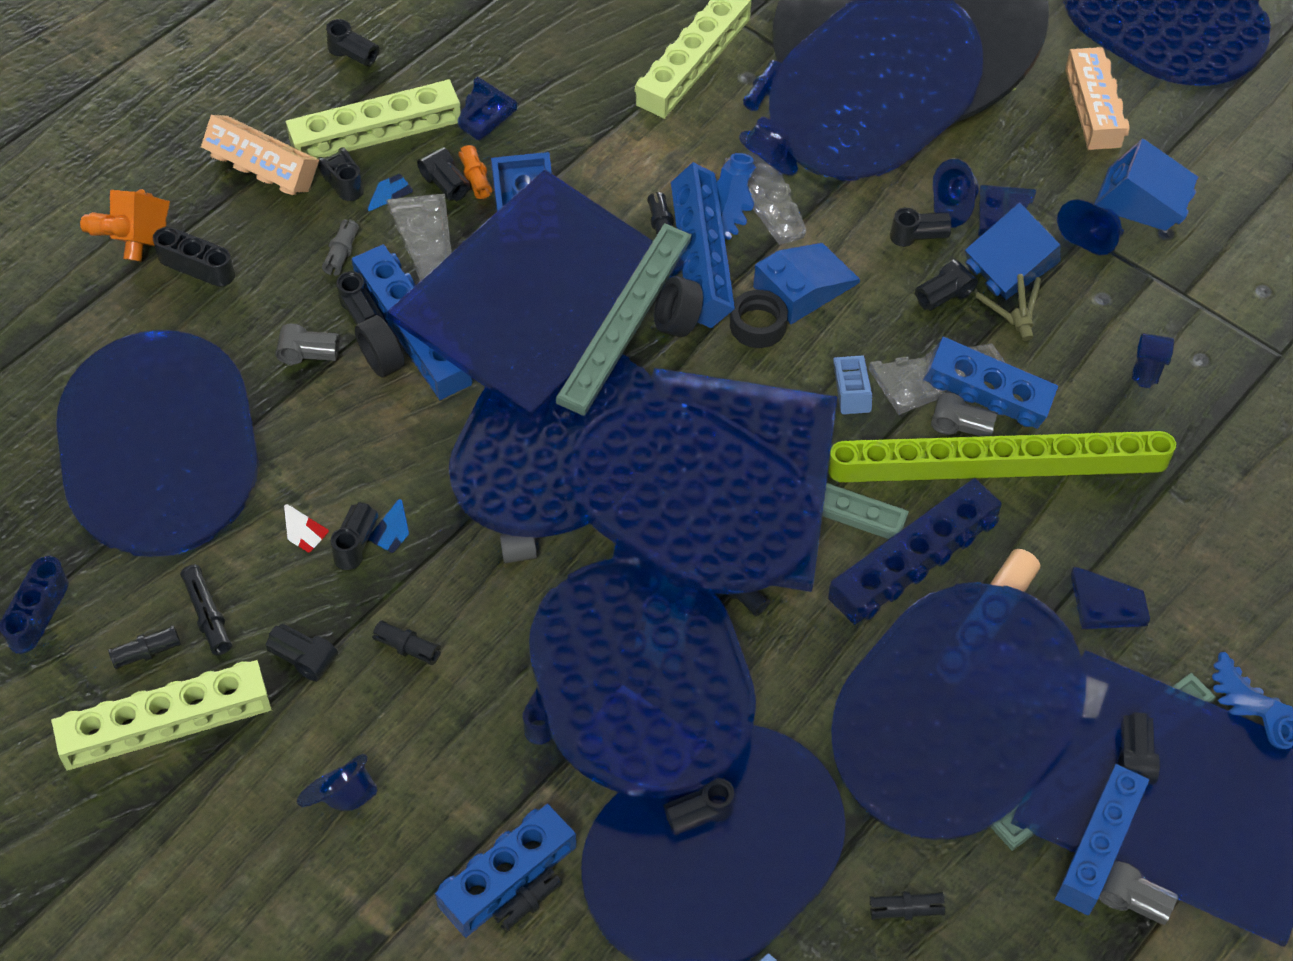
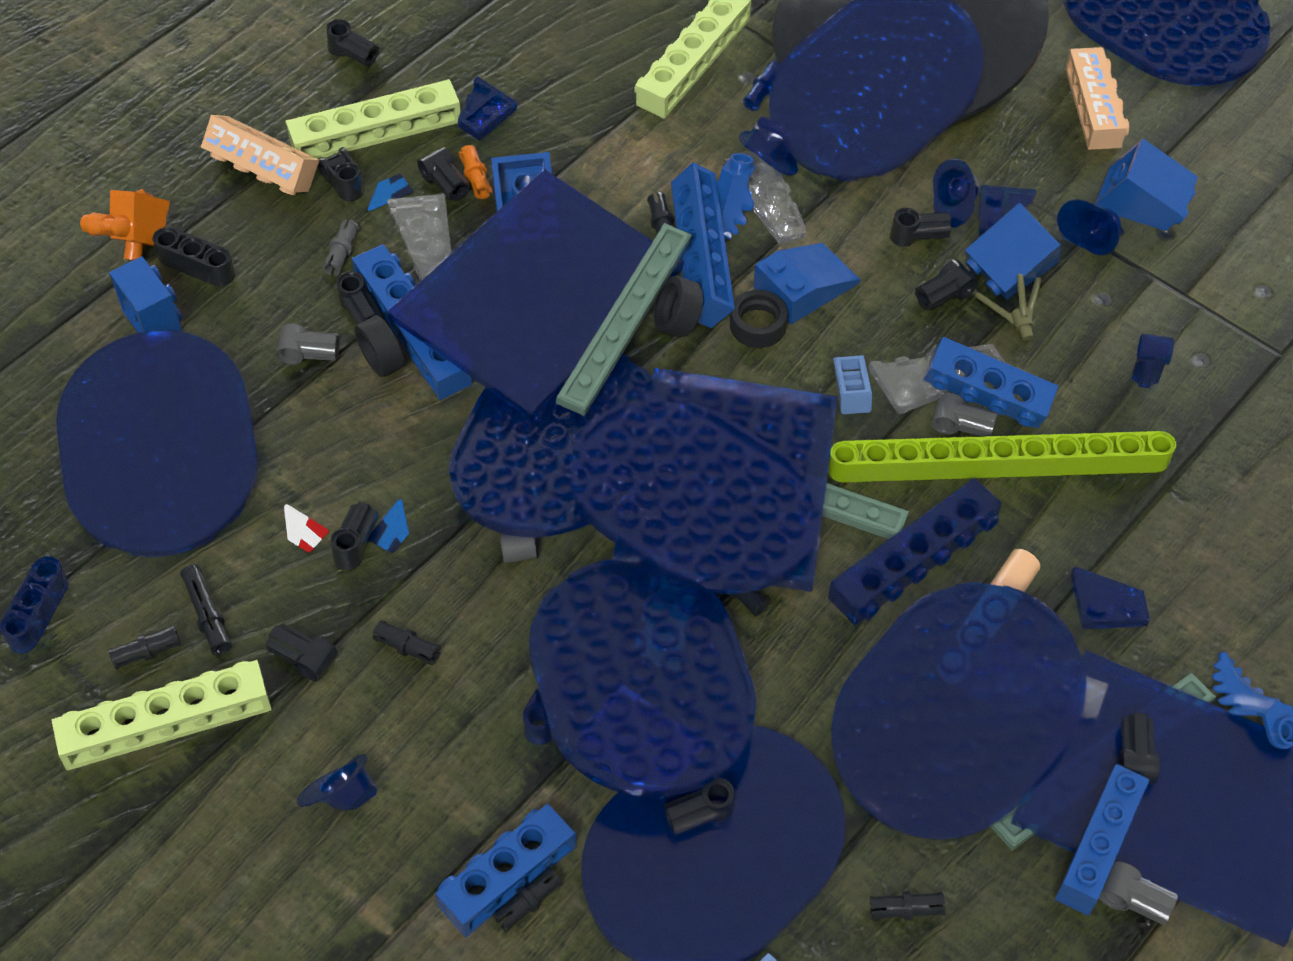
(145, 298): none -> blue brick

